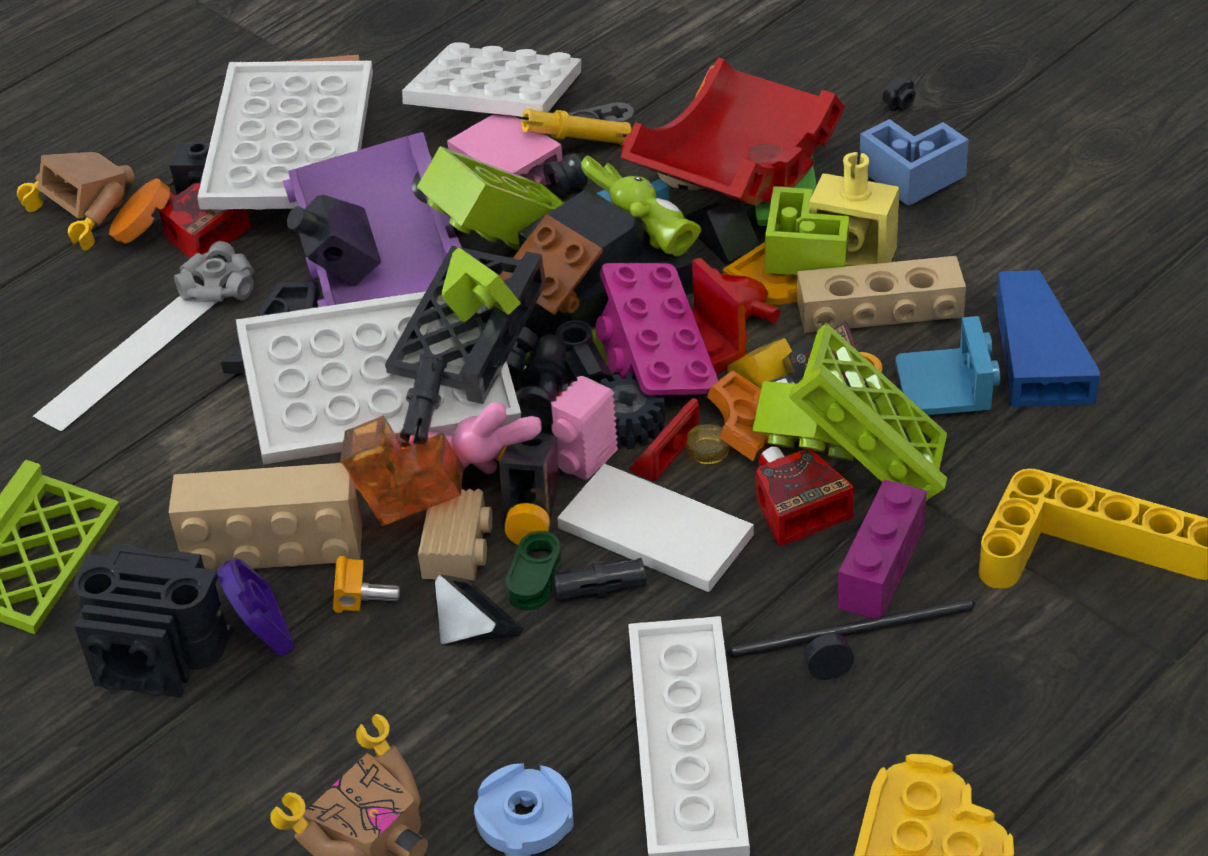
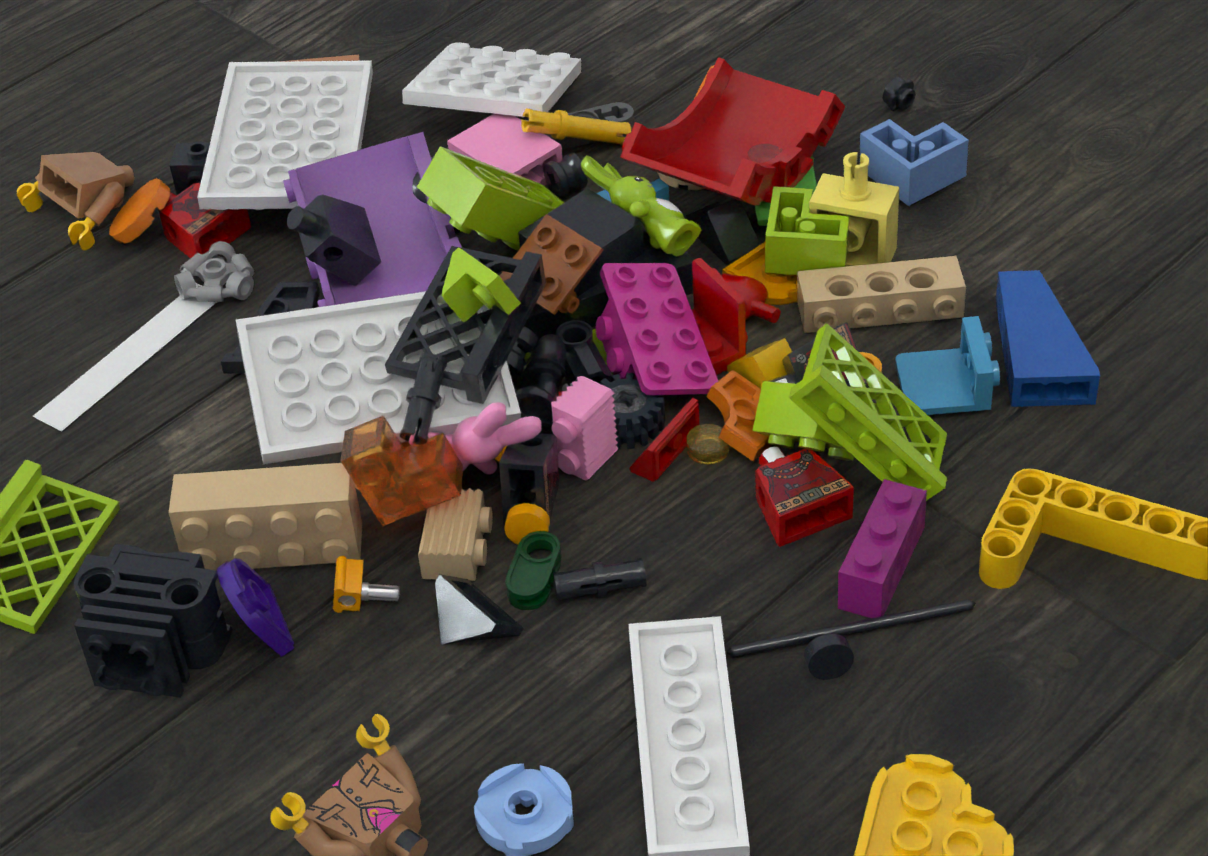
(656, 525): white tile -> none

